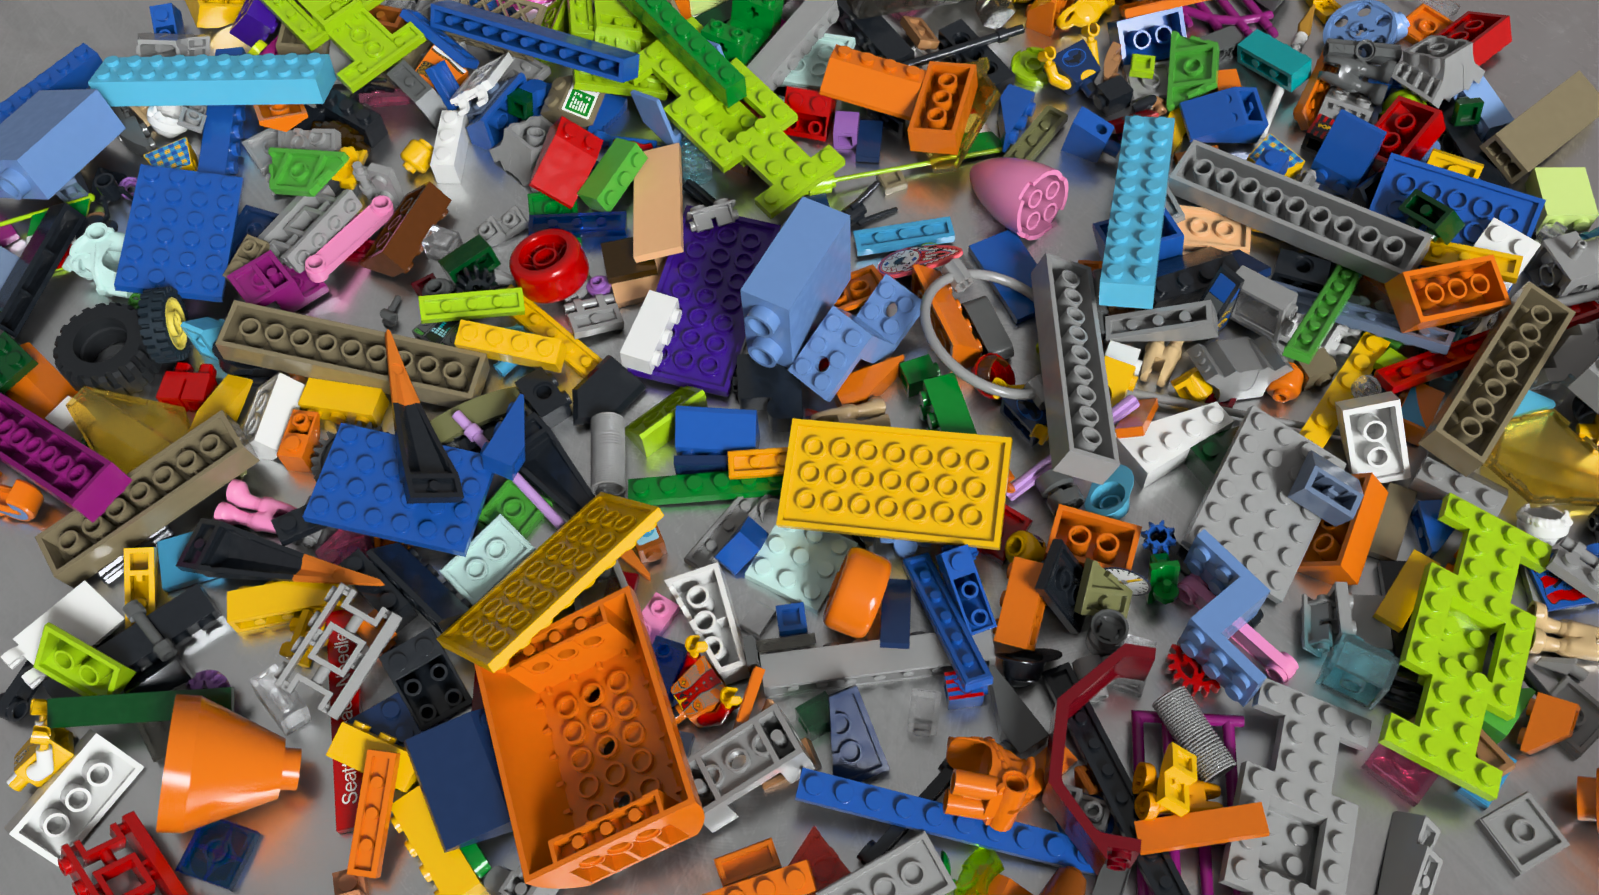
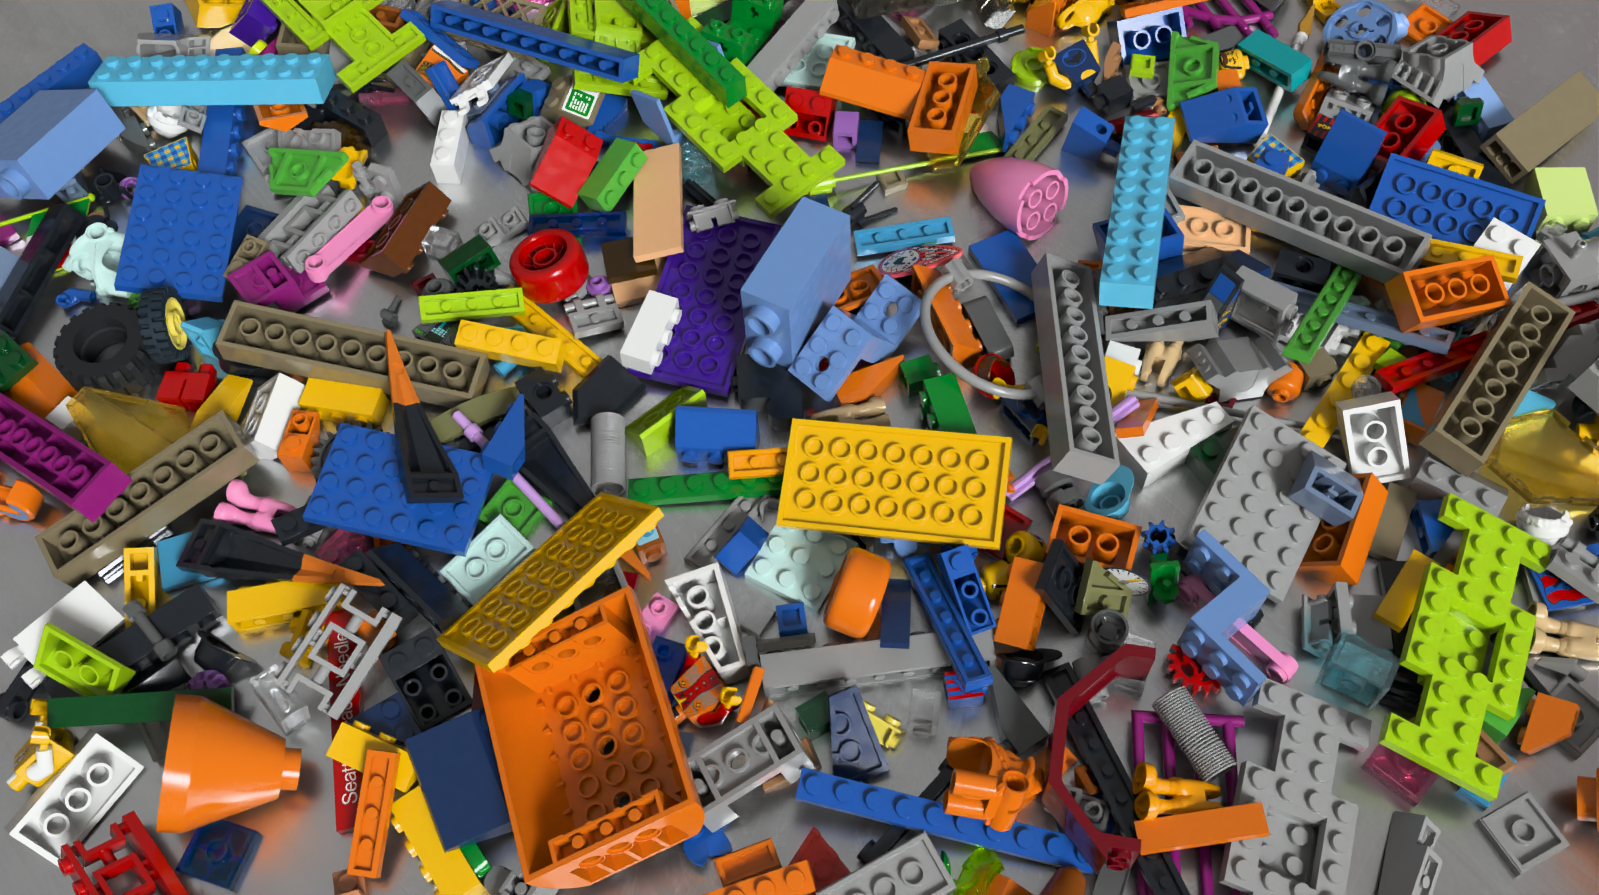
(74, 296): none -> blue arm
(216, 654): none -> black piece
(417, 156): yellow head -> none
(700, 464): dark blue tile -> none
(706, 843): none -> blue plate
(885, 727): none -> light yellow hinge
(994, 579): none -> yellow head
(1175, 777): yellow slope -> none
(1234, 60): none -> yellow head
(1431, 217): dark green brick -> none

